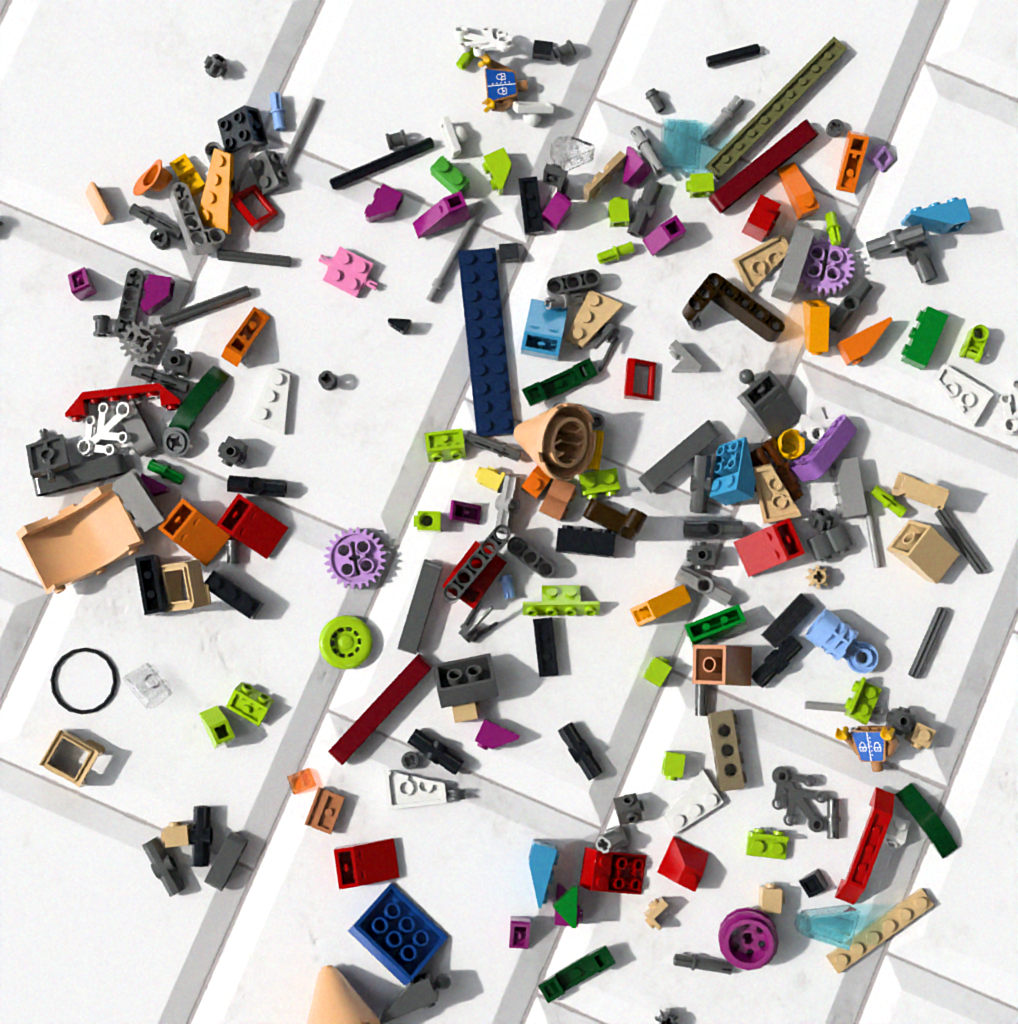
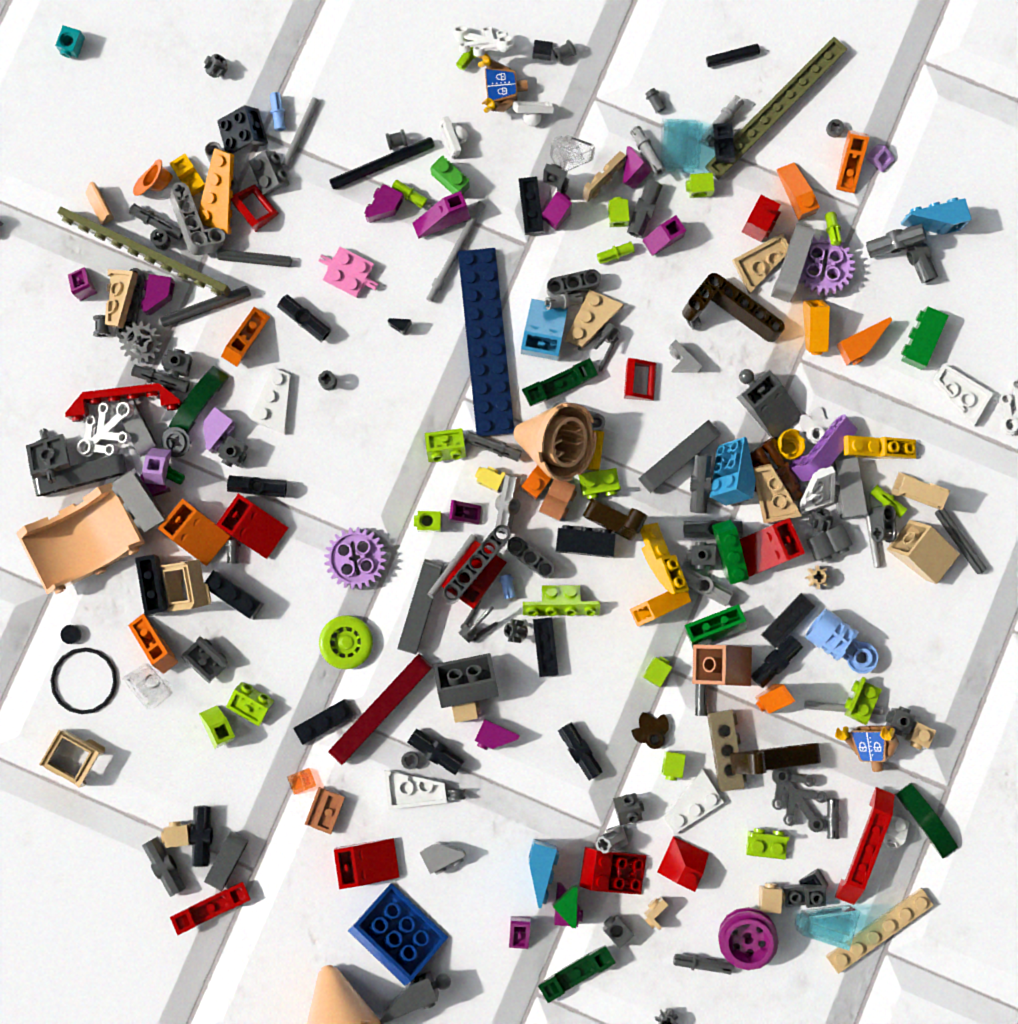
(66, 35): none -> teal brick
(70, 634): none -> black tile
(120, 295): none -> tan wing
(137, 249): none -> olive plate
(153, 644): none -> orange slope
(156, 466): none -> lavender slope
(205, 659): none -> dark grey bracket
(210, 908): none -> red slope
(216, 428): none -> lavender slope
(295, 311): none -> black piece
(323, 722): none -> black plate
(410, 194): none -> lime axle
(441, 580): none -> light grey bar
(441, 855): none -> light grey slope
(499, 168): lime slope -> none
(509, 252): black slope -> none
(515, 631): none -> dark grey gear
(621, 939): none -> dark grey brick
(651, 727): none -> dark brown plate
(660, 561): none -> yellow slope
(723, 143): none -> black slope
(730, 552): none -> green brick
(763, 166): dark red beam -> none
(773, 758): none -> dark brown beam
(774, 698): none -> orange slope
(805, 895): none -> dark grey slope
(819, 491): none -> white wing
(855, 296): dark grey piece -> none
(879, 447): none -> yellow slope
(883, 521): none -> dark grey piece
(928, 642): dark grey axle -> none
(972, 346): lime piece -> none

